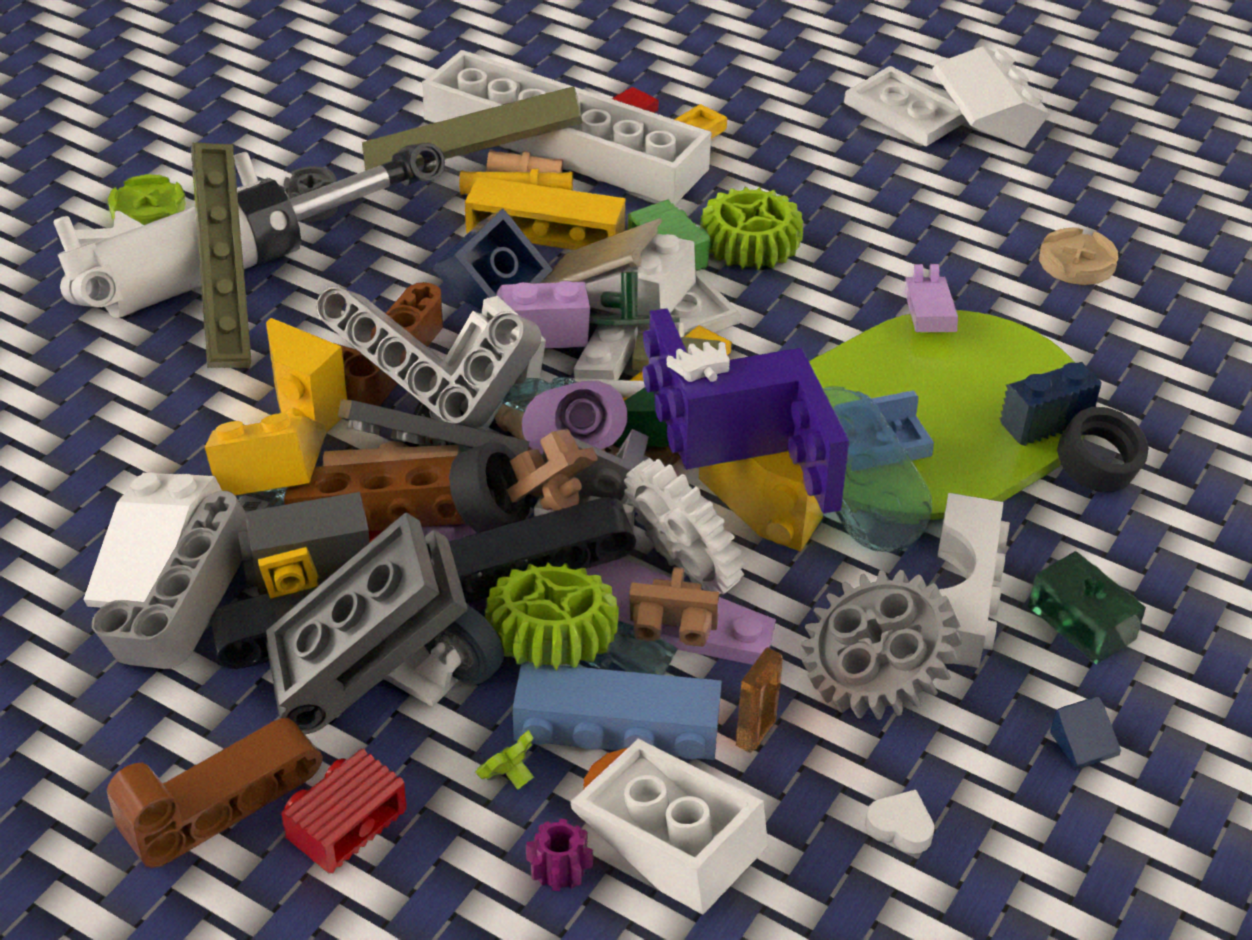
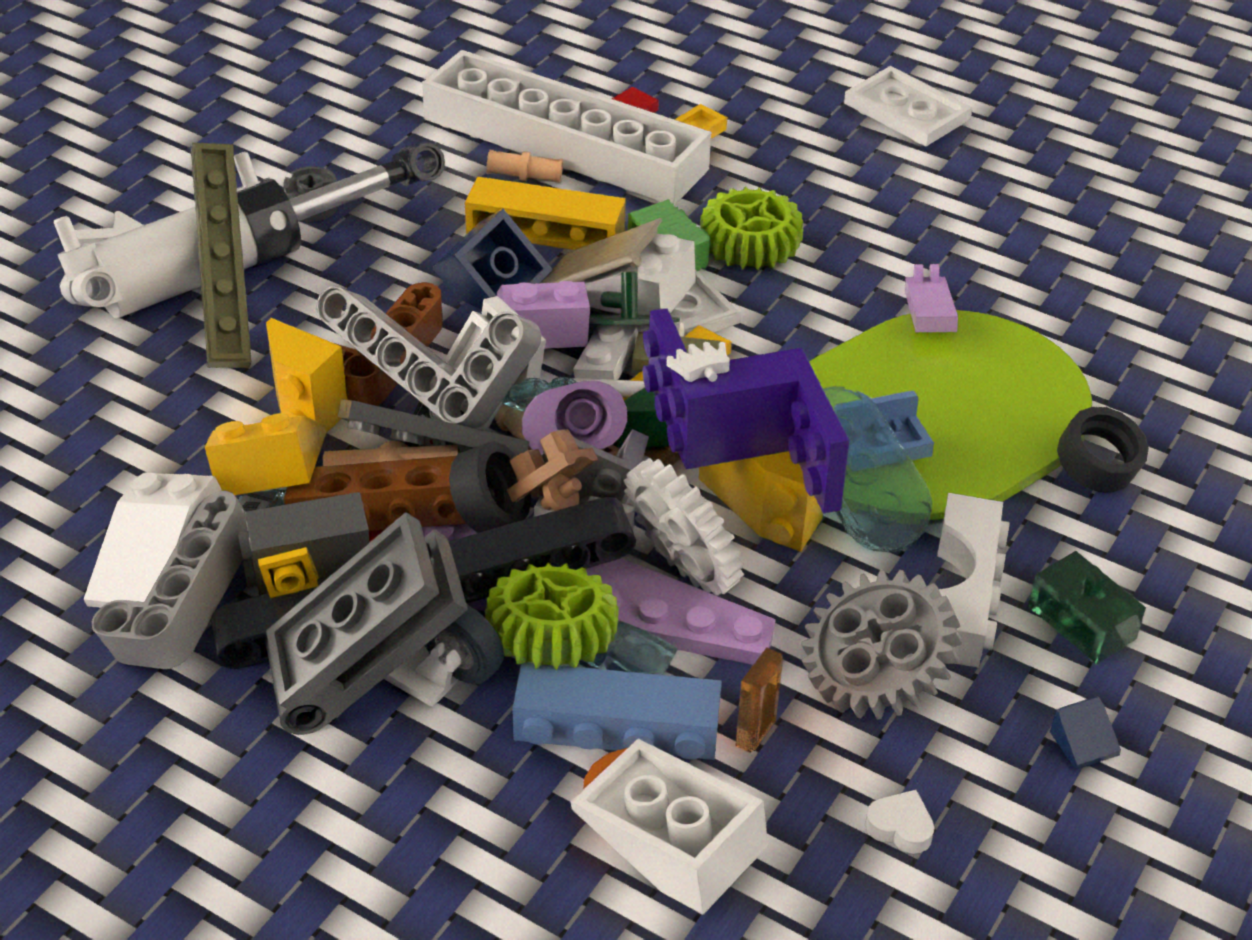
(147, 198): lime tile -> none
(211, 796): dark orange beam -> none
(344, 810): red brick -> none
(482, 128): olive tile -> none
(509, 762): lime plant -> none
(559, 180): yellow pin -> none
(559, 854): magenta gear -> none
(673, 604): medium nougat hips -> none
(993, 94): white slope -> none
(1048, 402): dark blue brick -> none
(1078, 256): tan tile -> none

